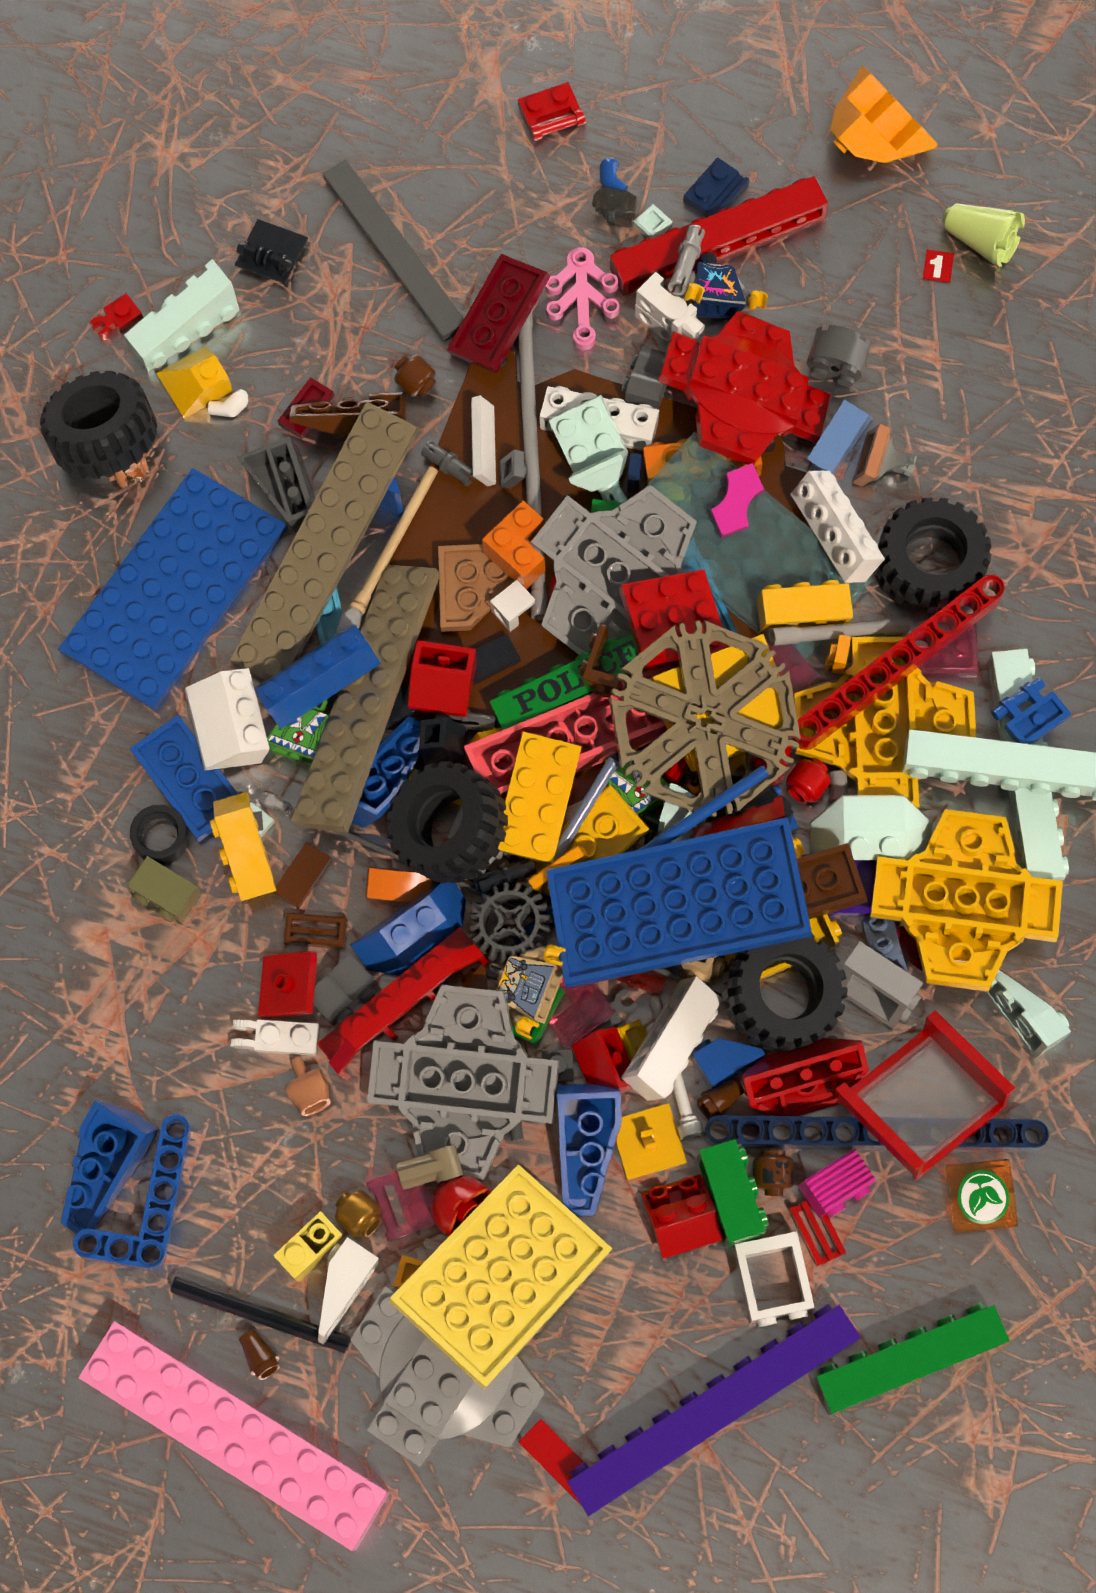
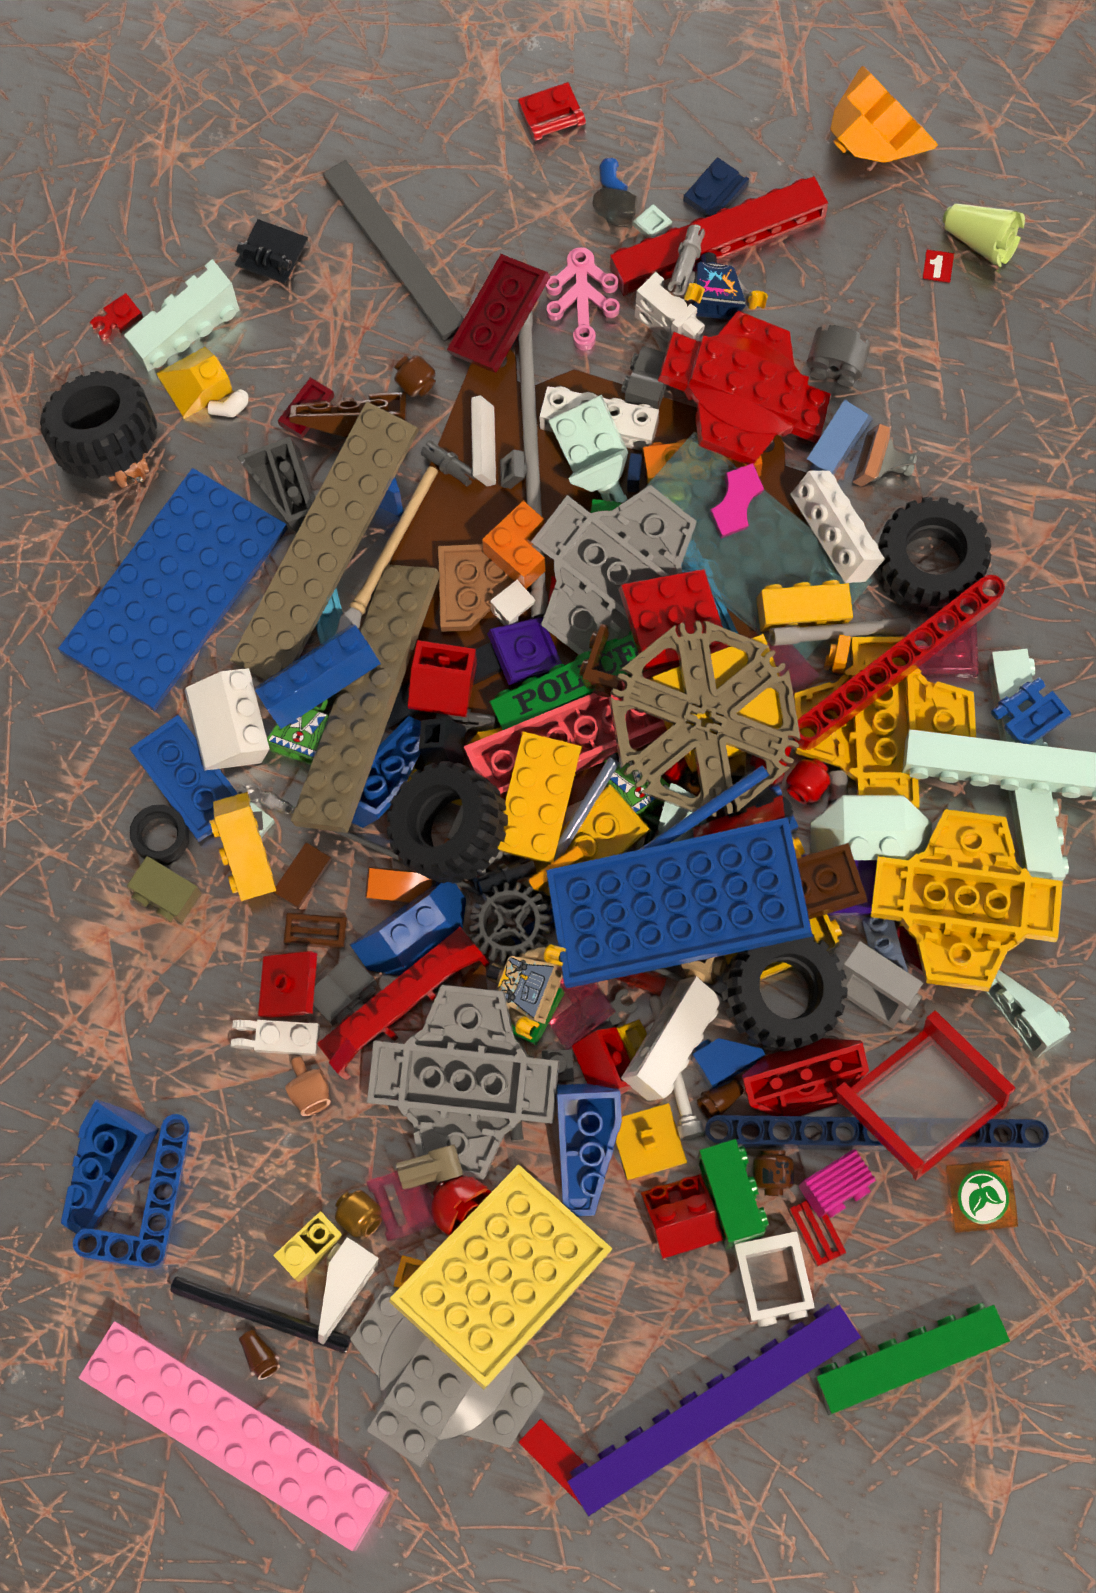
(524, 650): none -> dark purple tile

